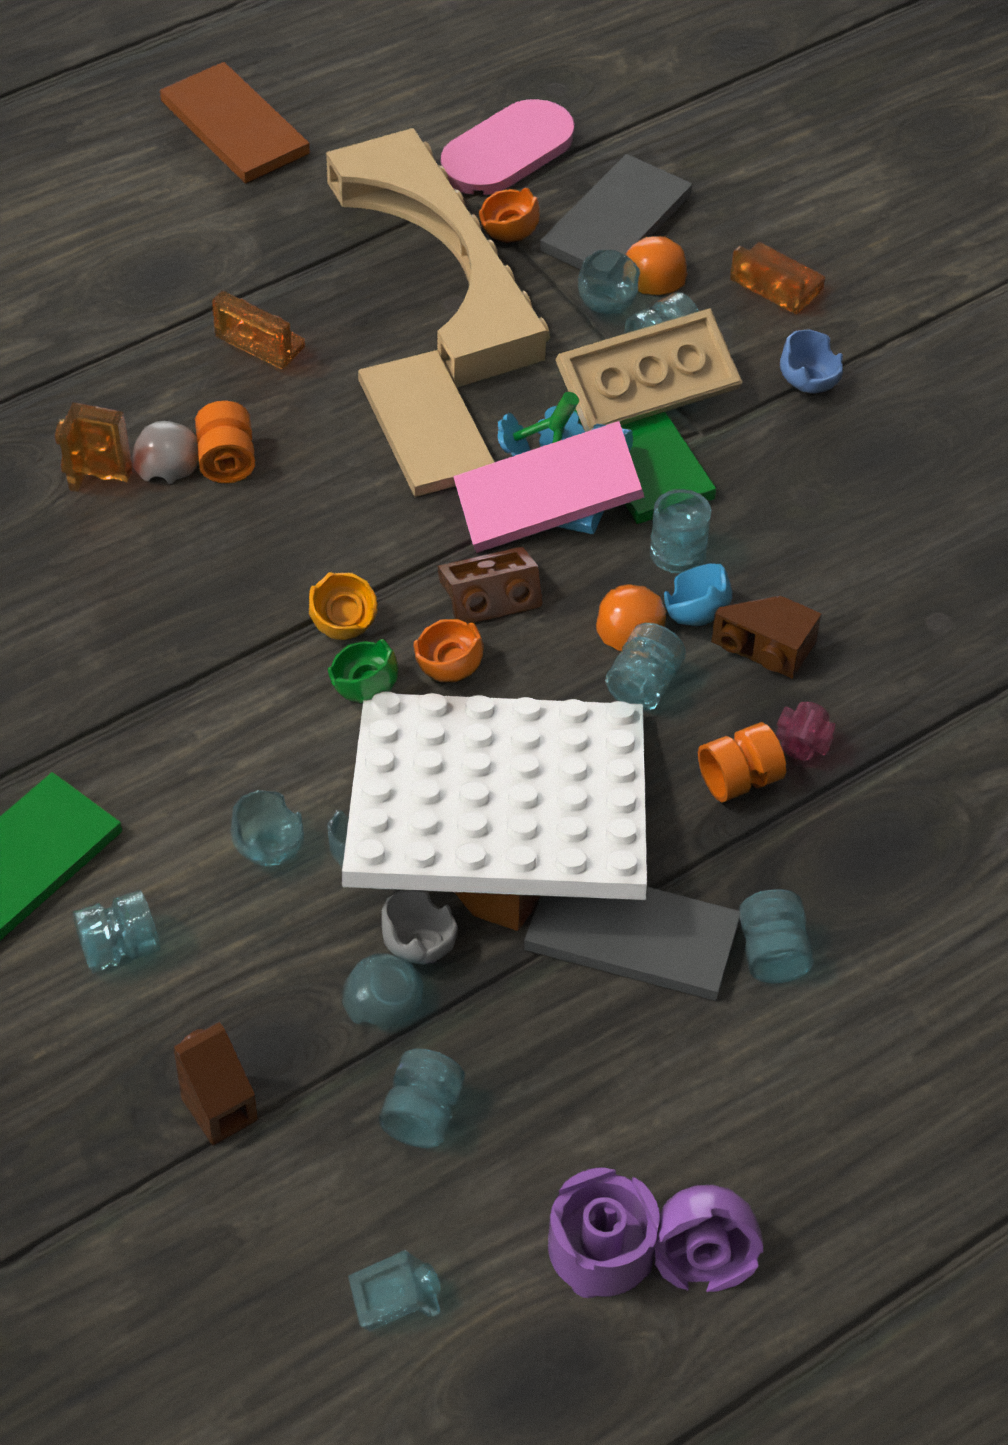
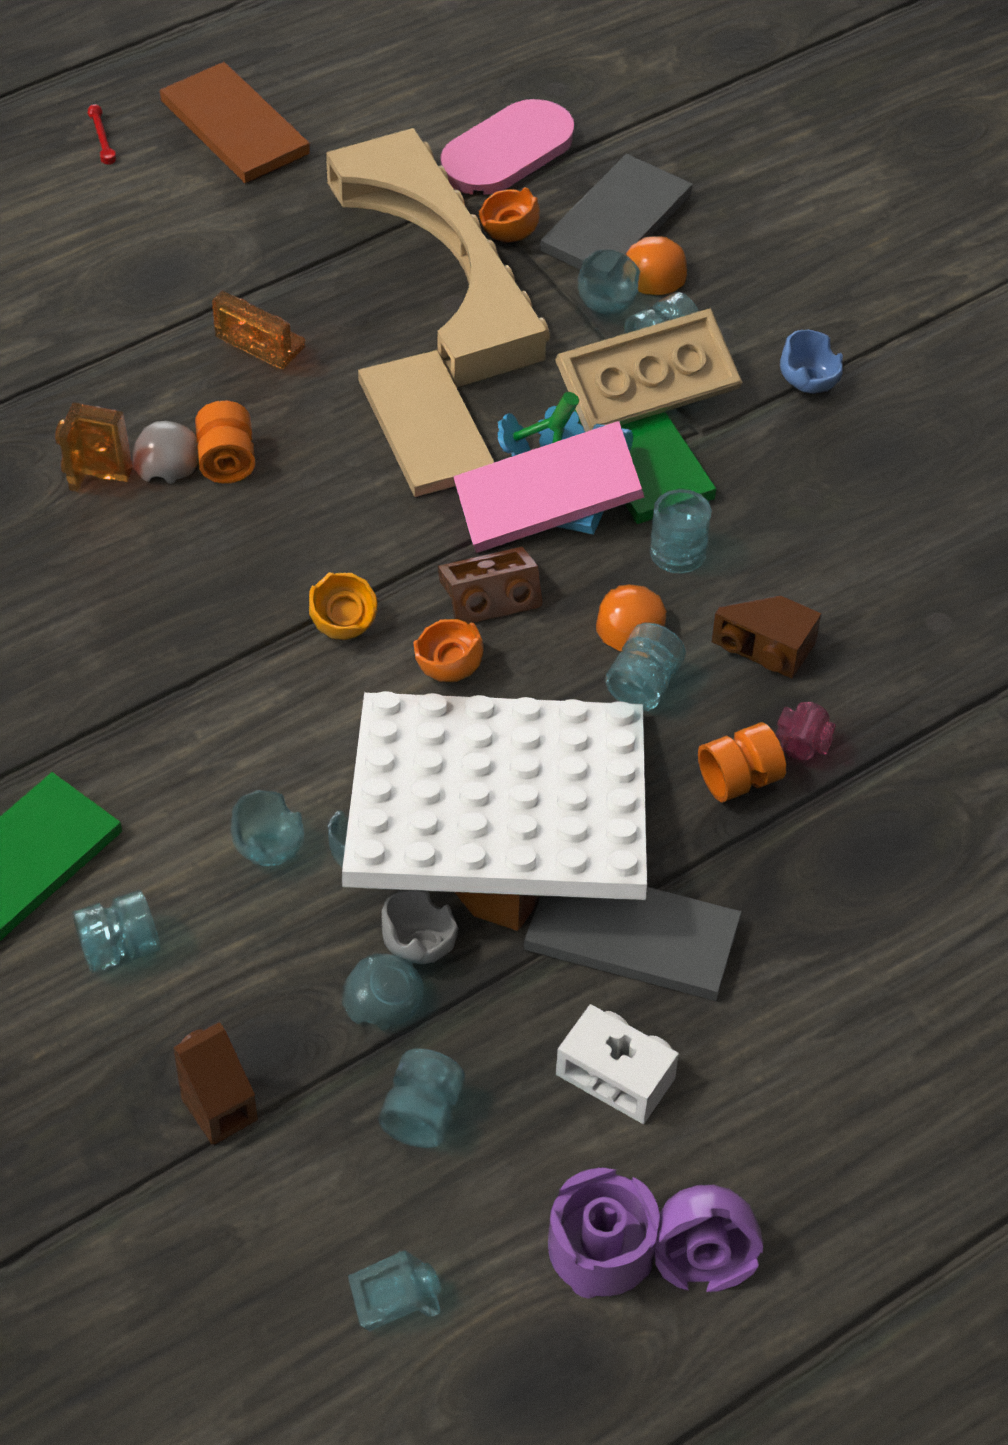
(107, 154): none -> red hinge
(364, 670): green hair -> none
(617, 1063): none -> white brick
(699, 595): dark azure hair -> none
(776, 277): clear orange bracket -> none
(776, 936): clear light blue wheel -> none

